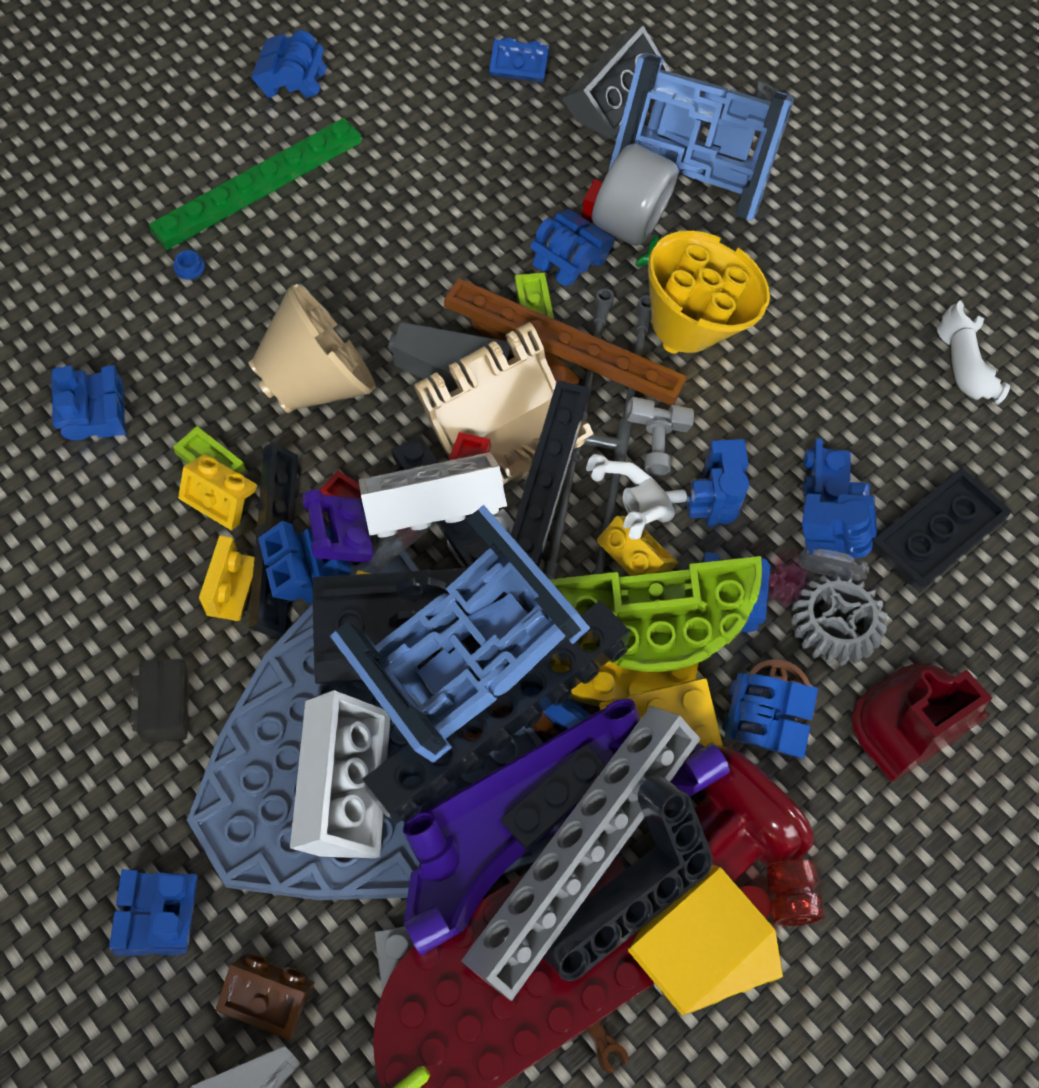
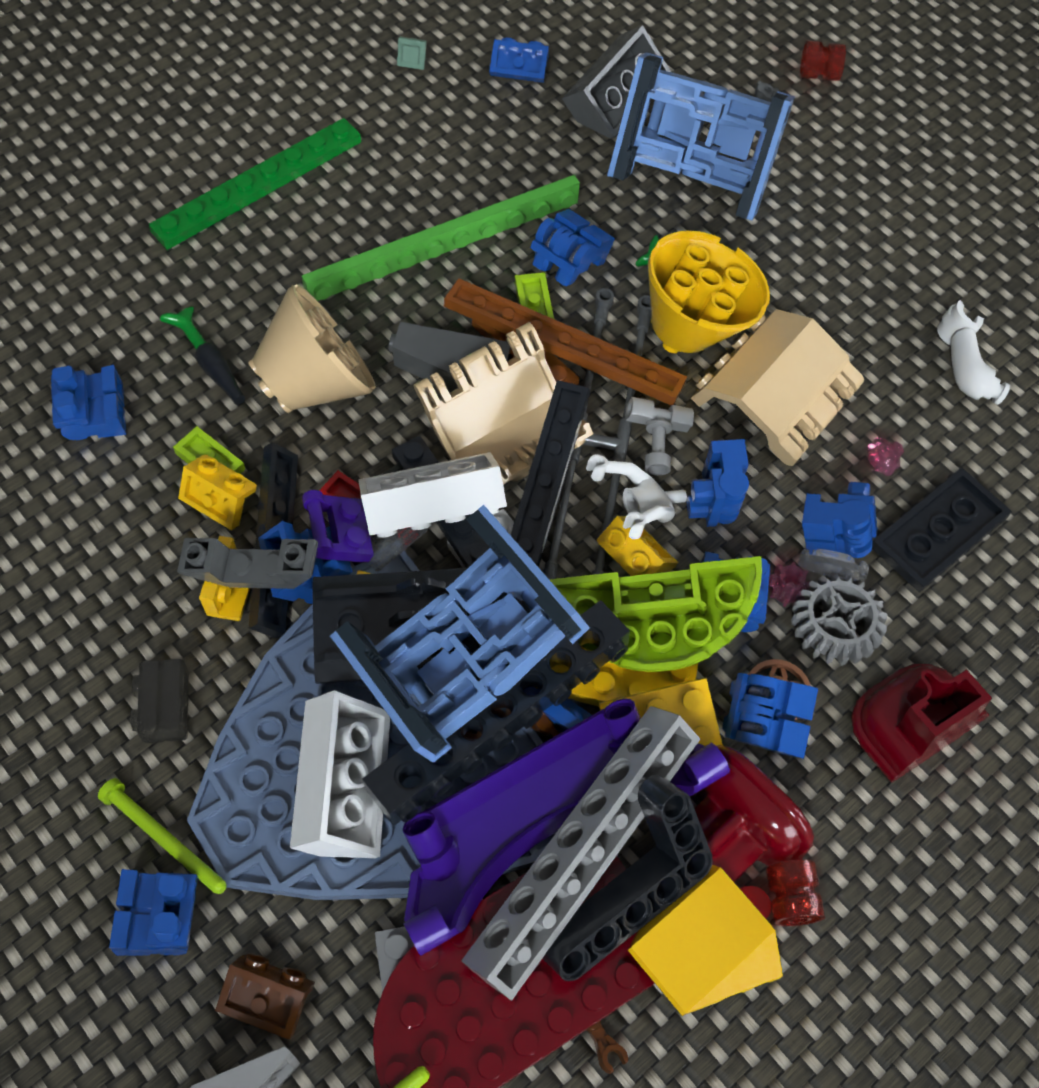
(113, 793): none -> lime bar
(188, 265): blue plate -> none
(206, 354): none -> black piece
(248, 568): none -> dark grey slope
(290, 63): blue hips -> none
(411, 53): none -> sand green brick
(441, 238): none -> bright green plate
(469, 445): red plate -> none
(553, 799): black plate -> none
(589, 200): red plate -> none
(634, 194): light grey wheel -> none
(784, 380): none -> tan hinge
(822, 60): none -> clear red wheel
(827, 472): blue bracket -> none
(884, 455): none -> clear pink piece

